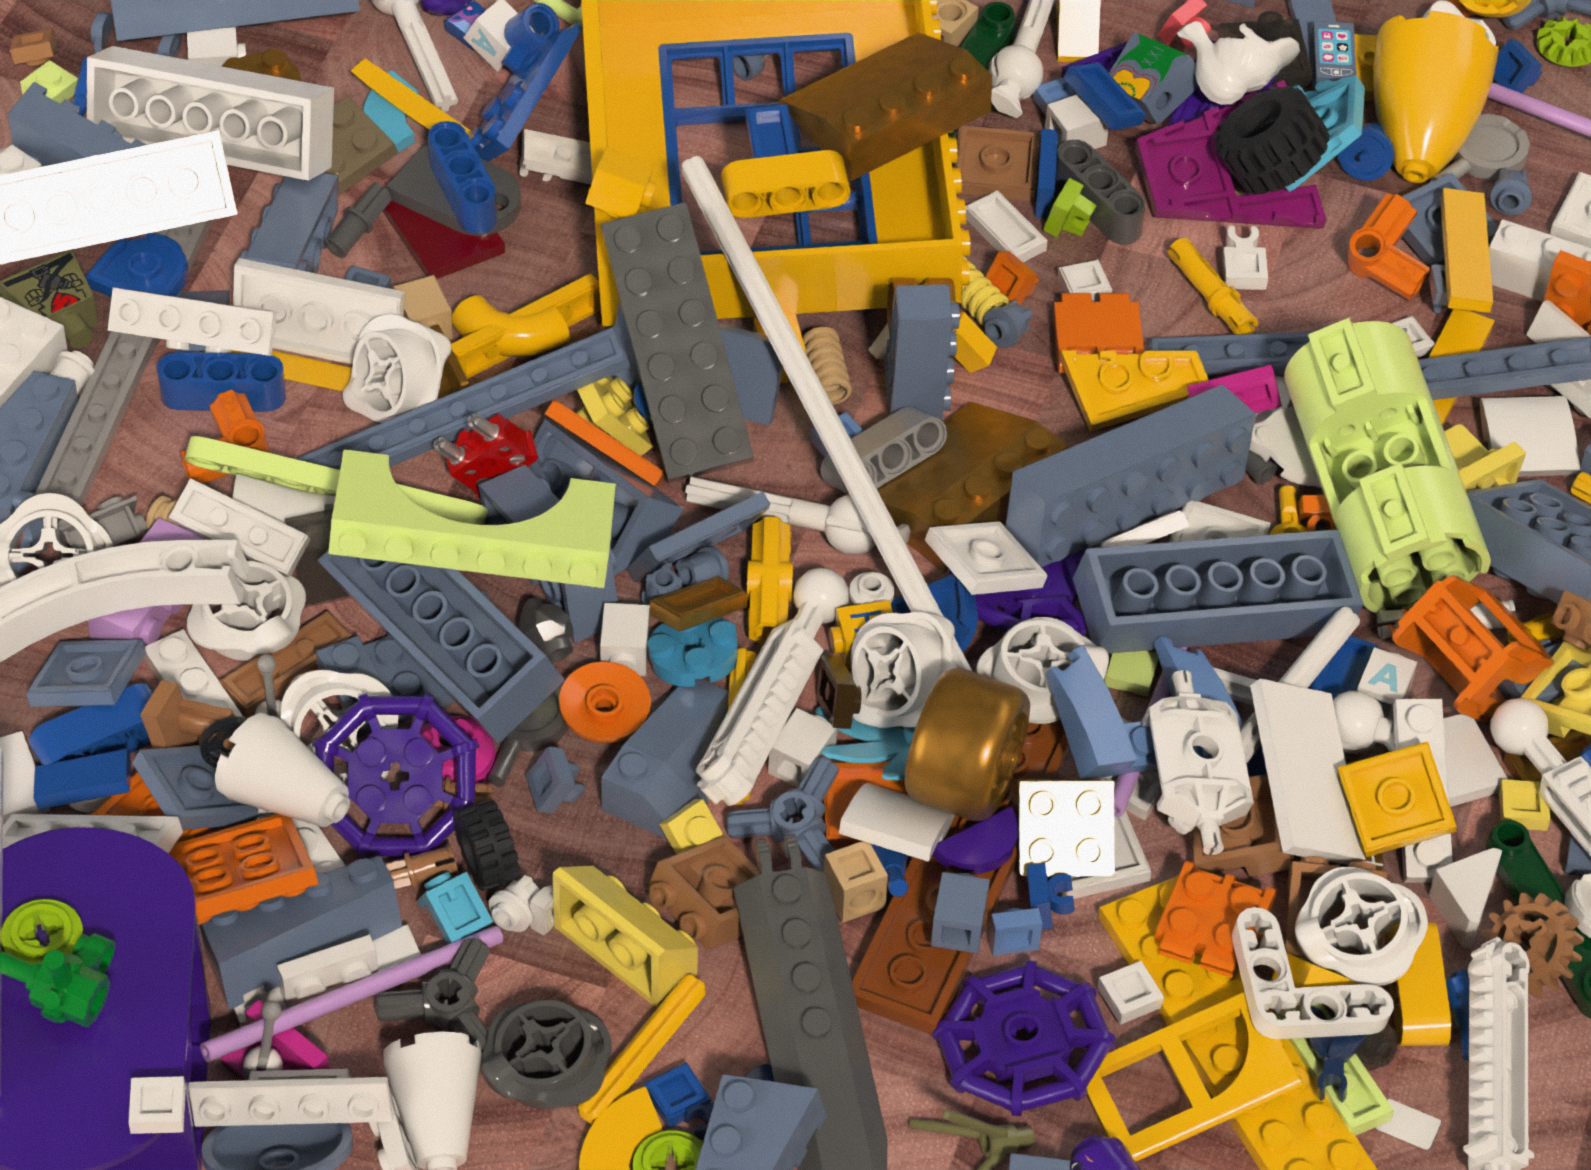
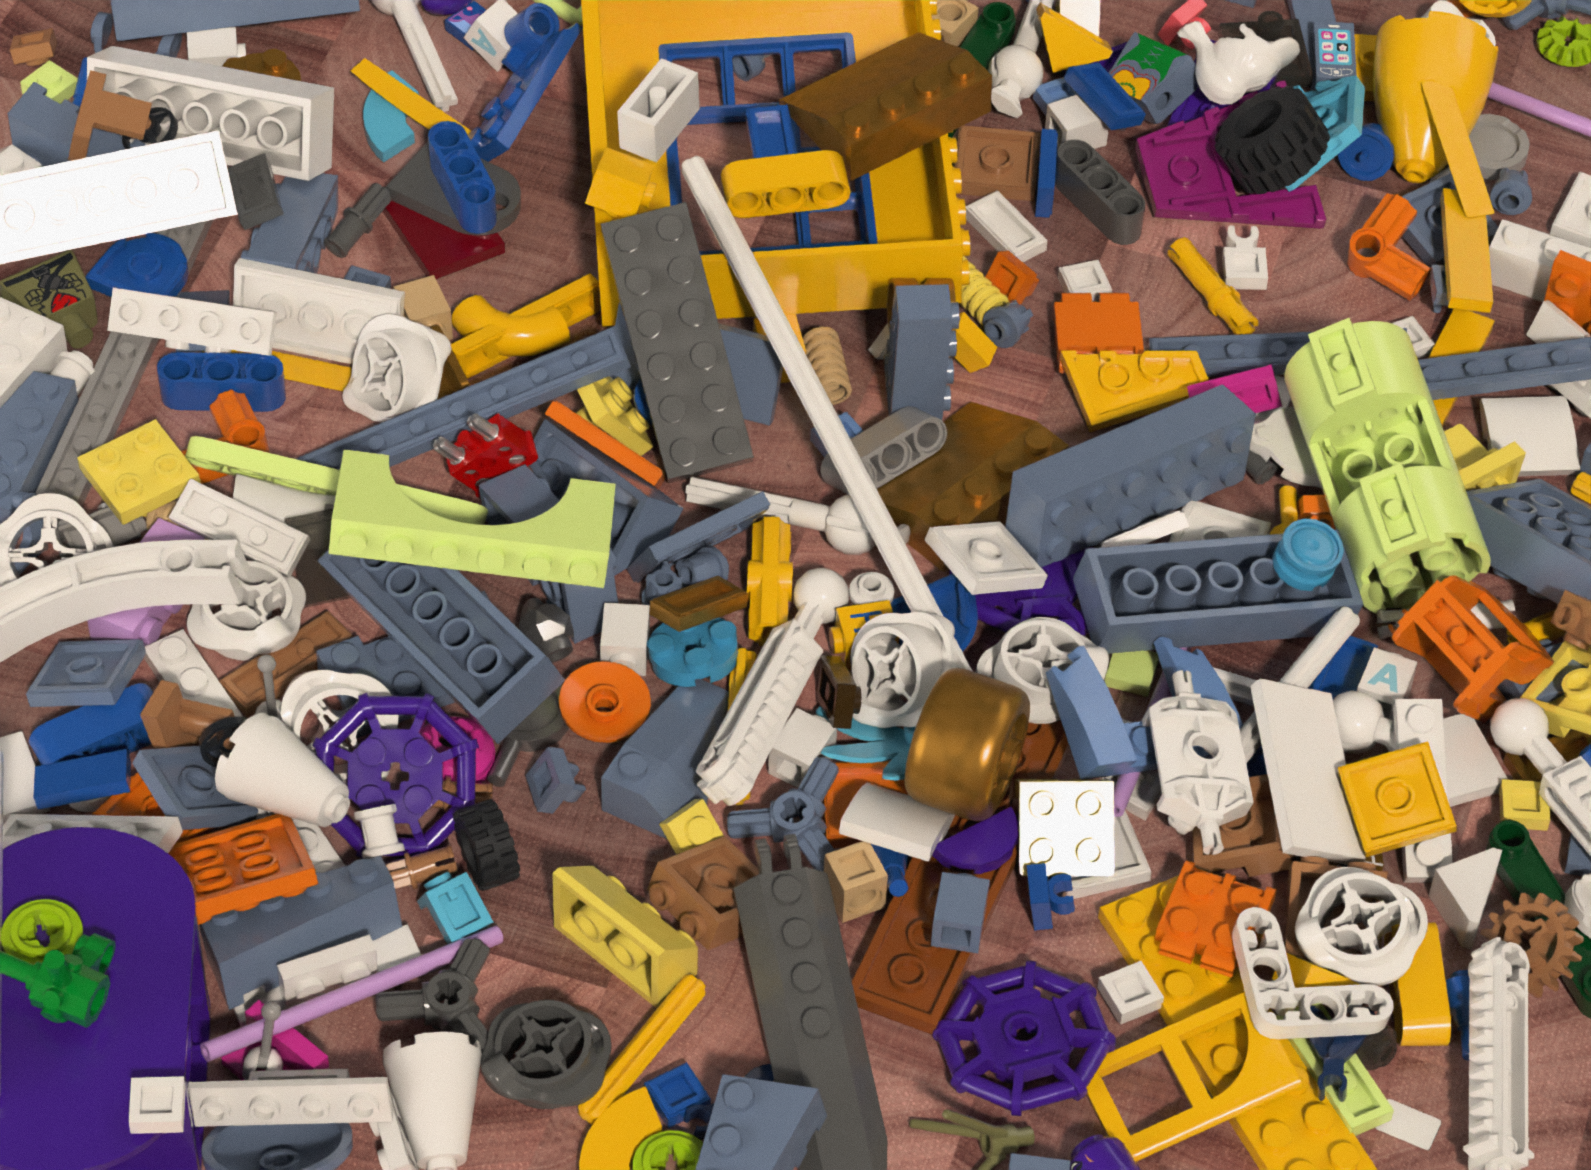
(117, 115): none -> medium nougat piece
(138, 471): none -> light yellow plate
(255, 191): none -> dark grey plate
(356, 145): dark tan plate -> none
(379, 831): none -> white bush
(511, 906): white hose -> none
(542, 910): white tile -> none
(555, 156): white plate -> none
(658, 110): none -> white brick
(1015, 931): medium blue plate -> none
(1068, 42): none -> yellow slope
(1070, 211): lime tile -> none
(1307, 554): none -> dark azure wheel
(1458, 149): none -> yellow sticker
(1516, 67): blue tile -> none

